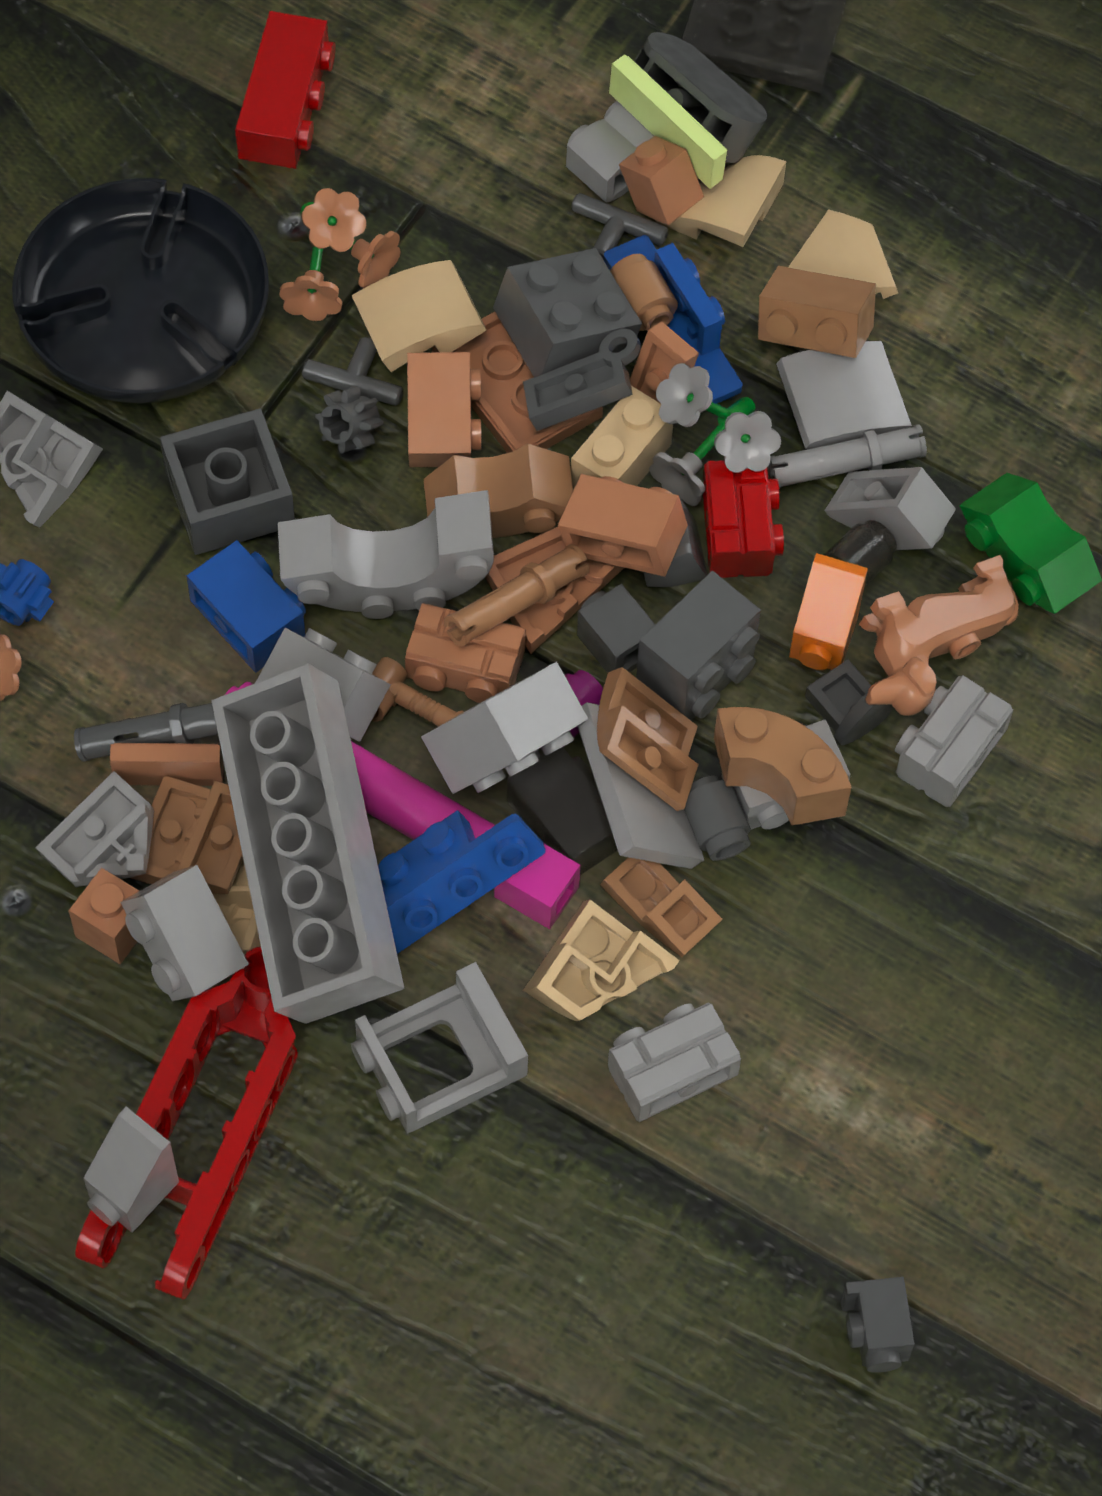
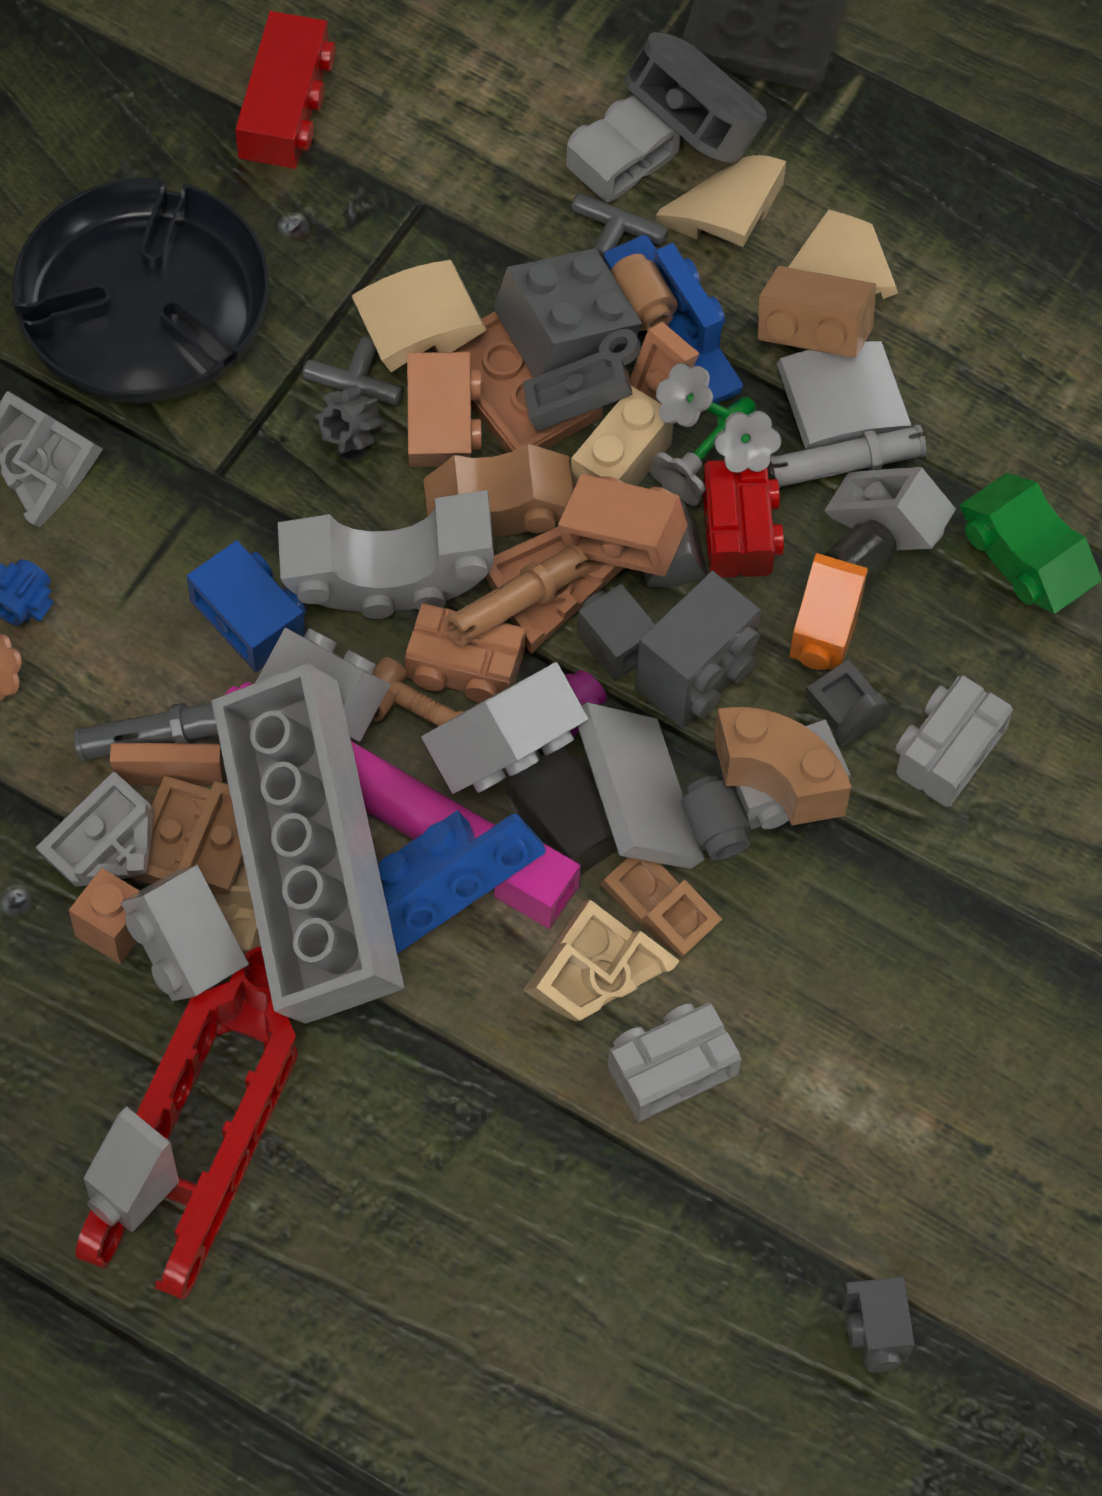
(227, 481): dark grey brick -> none
(335, 223): nougat plant -> none
(478, 1027): light grey window -> none
(646, 737): medium nougat slope -> none
(661, 180): nougat brick -> none
(667, 119): yellowish green tile -> none
(932, 628): nougat animal -> none

